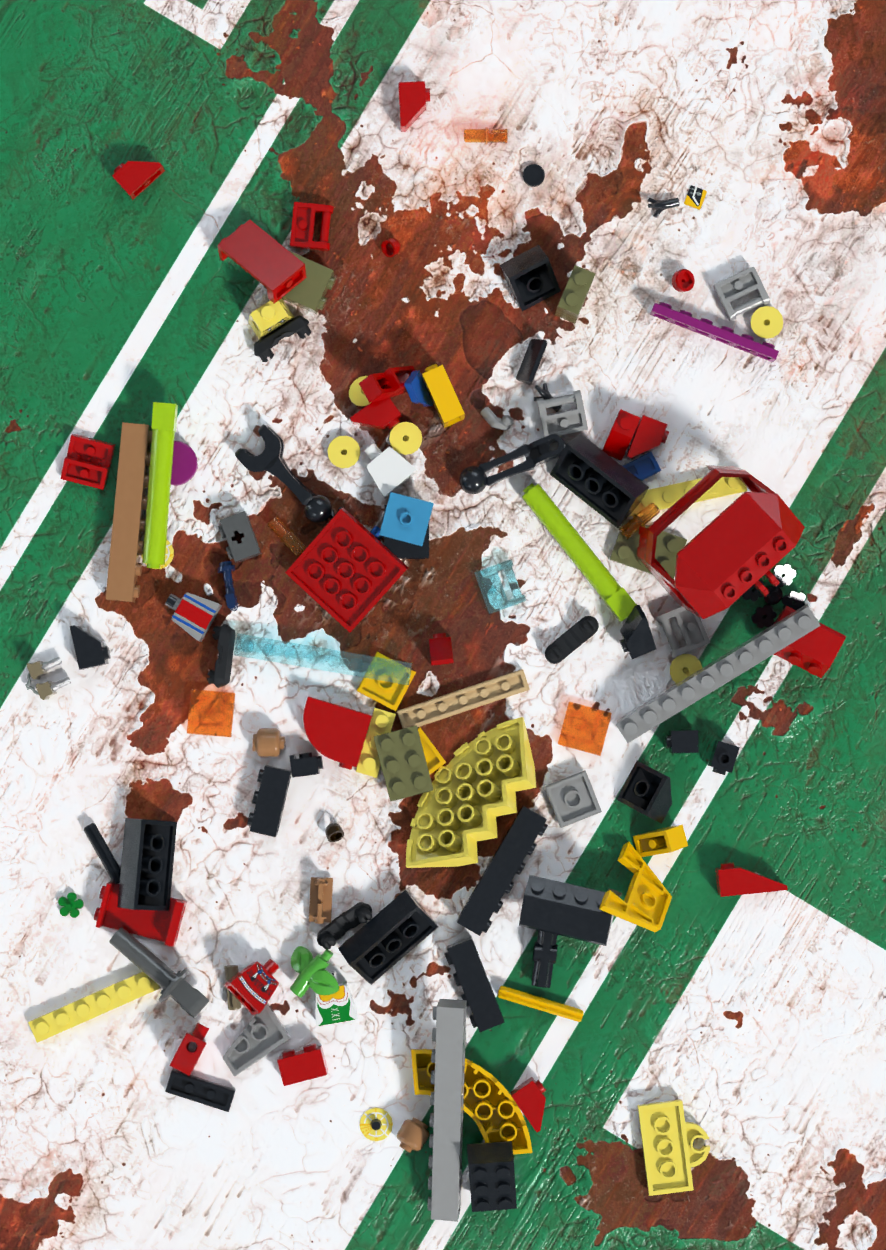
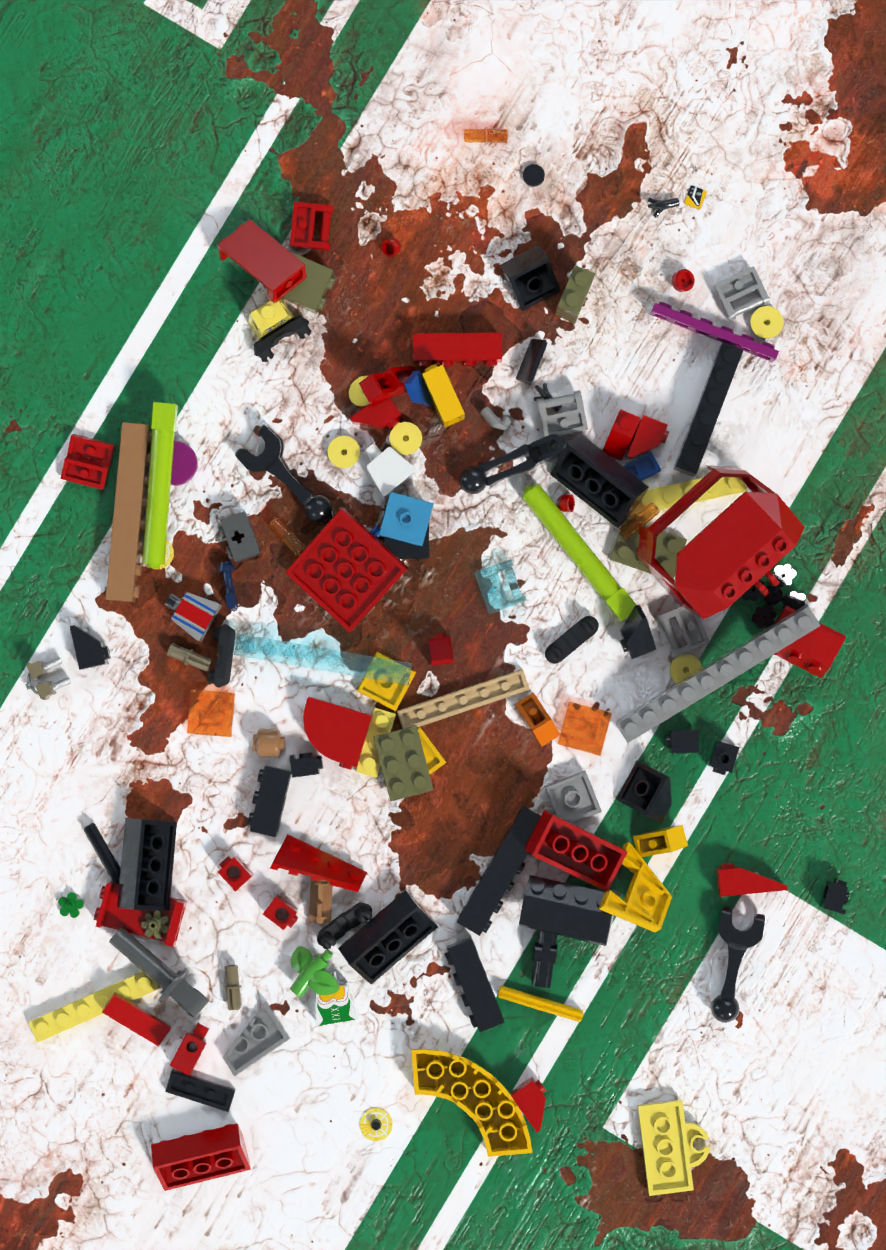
(136, 176): red slope -> none
(136, 1019): none -> red tile
(159, 924): none -> olive plant
(189, 657): none -> dark tan axle
(200, 1157): none -> red slope
(245, 873): none -> red brick
(254, 985): red torso -> none
(279, 902): none -> red brick
(302, 1065): red brick -> none
(310, 861): none -> red wing
(334, 832): dark brown hinge -> none
(412, 102): red slope -> none
(412, 1135): medium nougat head -> none
(448, 1109): light grey brick -> none
(457, 348): none -> red brick
(470, 796): light yellow brick -> none
(491, 1176): black brick -> none
(537, 719): none -> orange slope
(567, 503): none -> red hinge
(575, 850): none -> red brick
(708, 409): none -> black brick
(725, 1006): none -> black piece
(835, 896): none -> black brick

